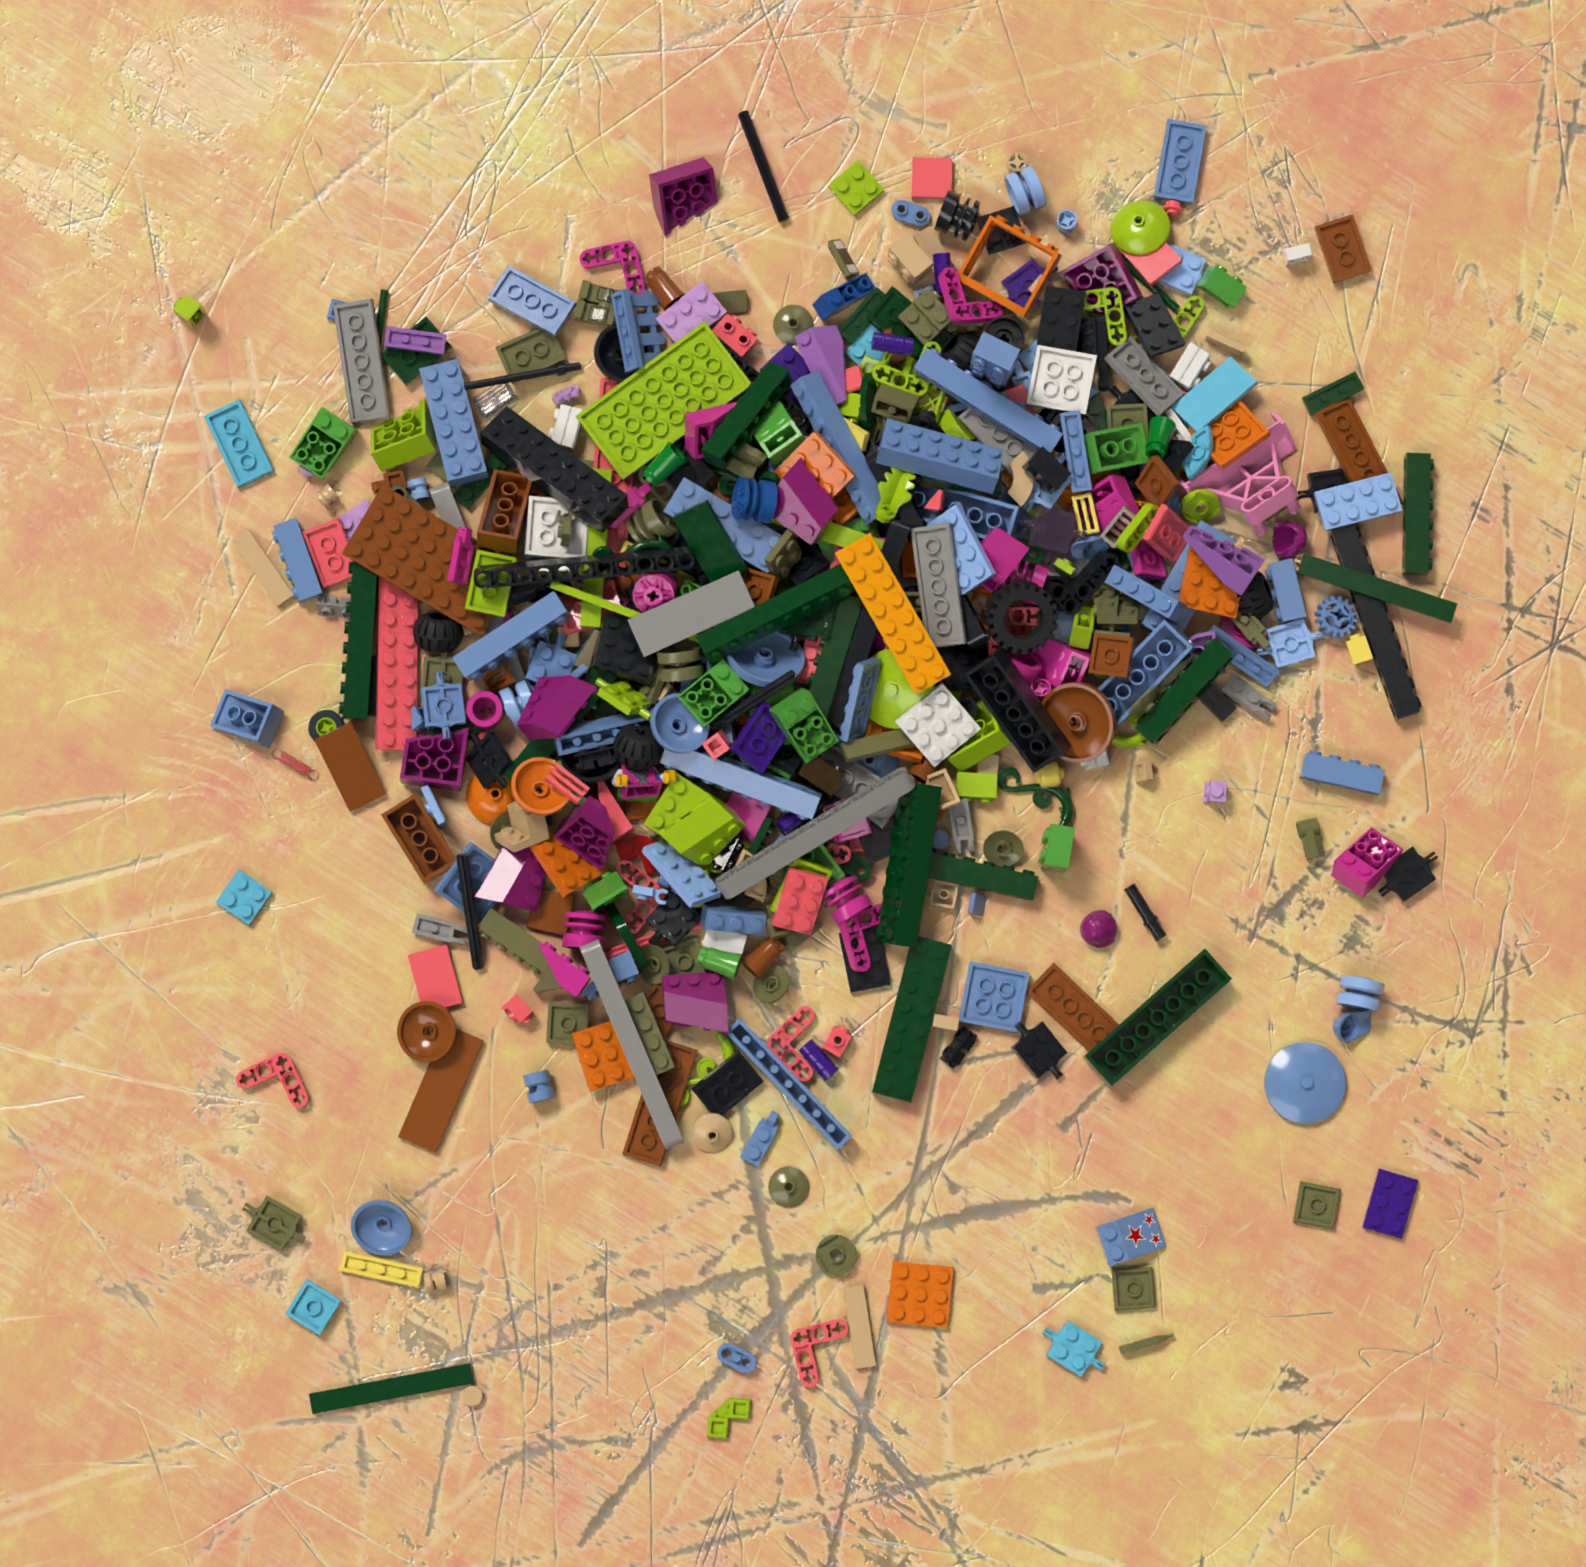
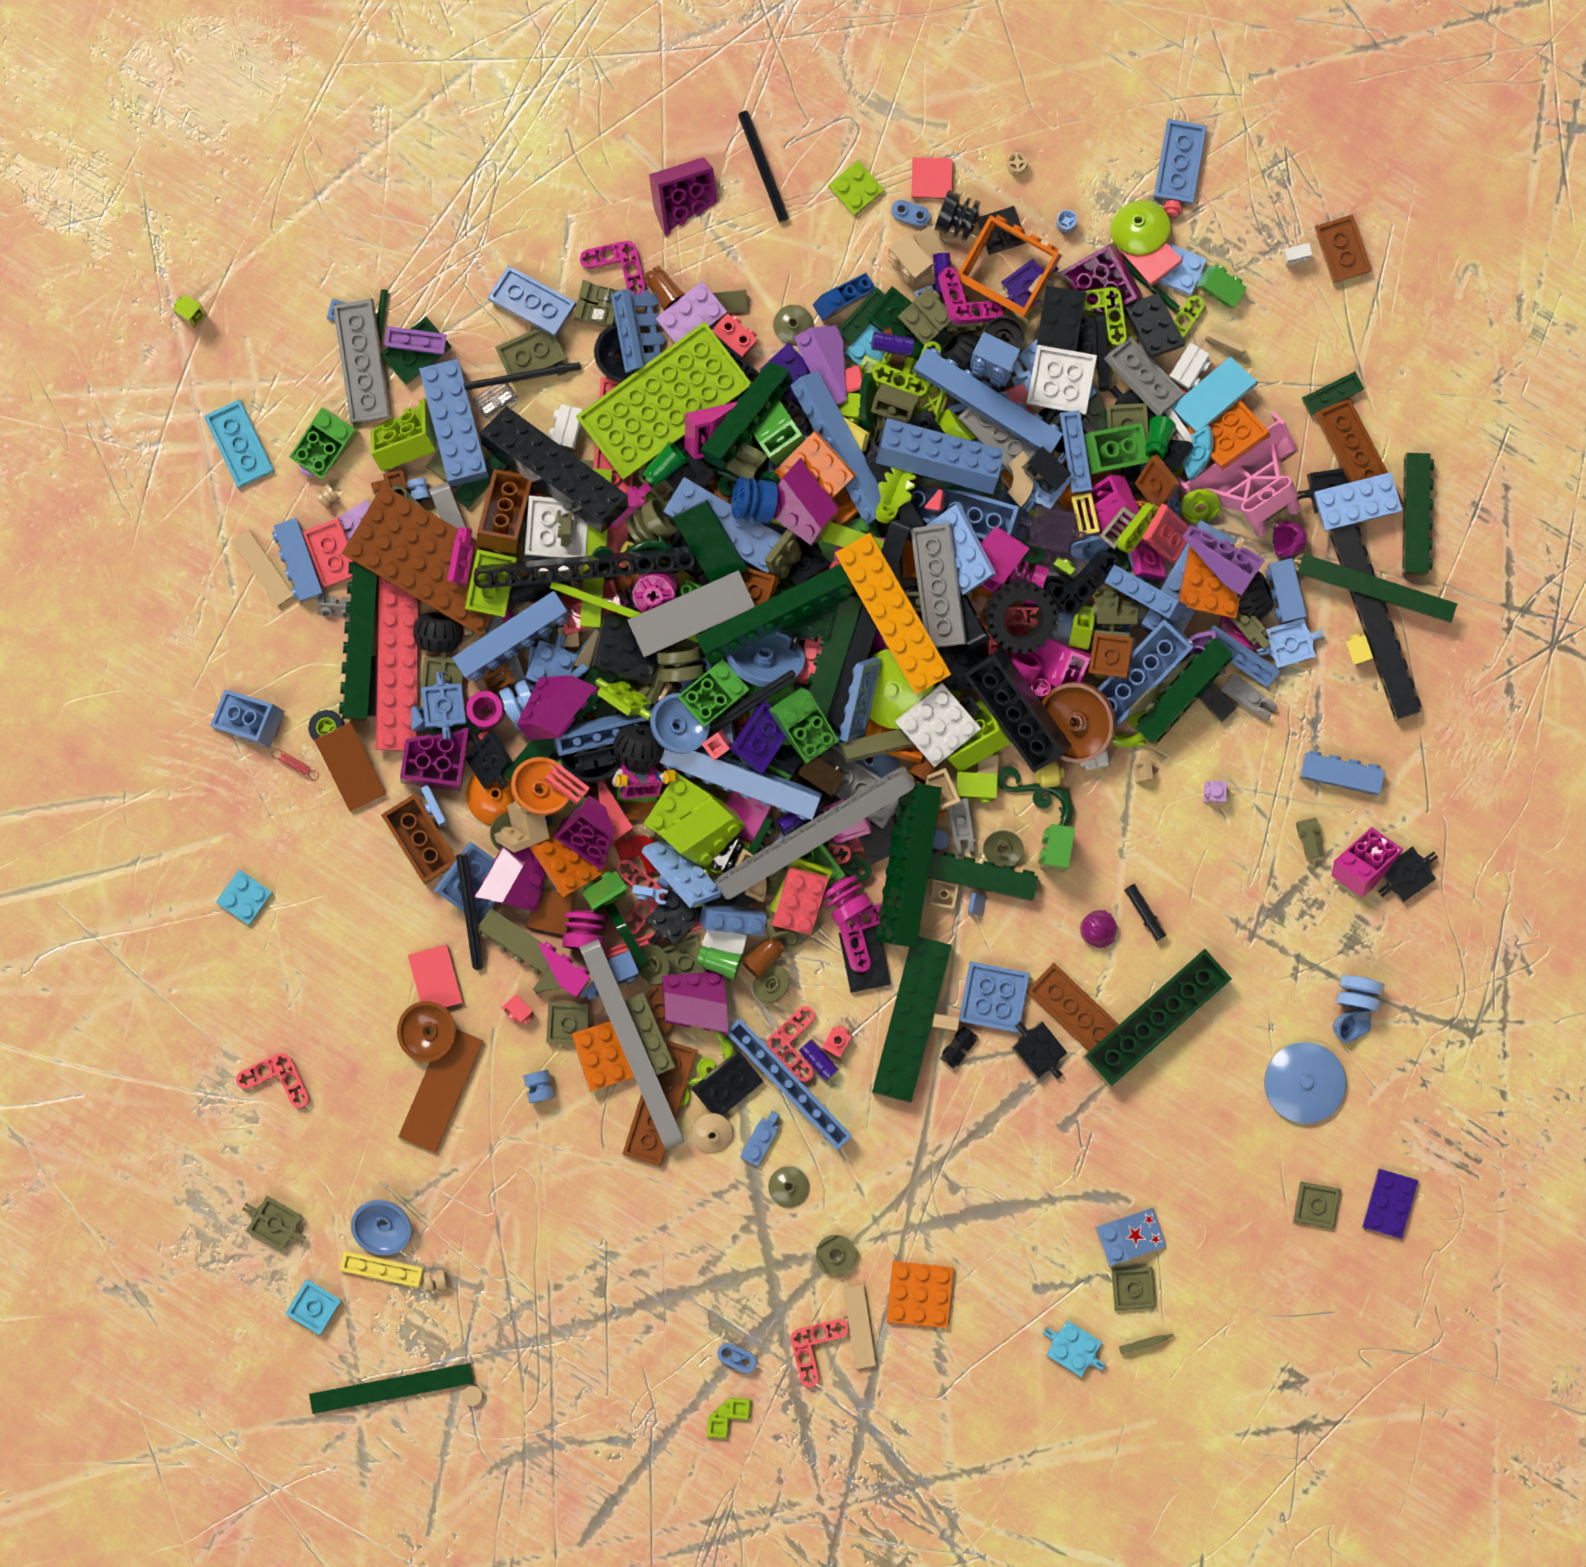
(438, 929): light grey hinge -> none
(566, 394): lavender piece -> none
(842, 258): slope -> none
(1025, 190): light blue wheel -> none
(1337, 616): medium blue gear -> none

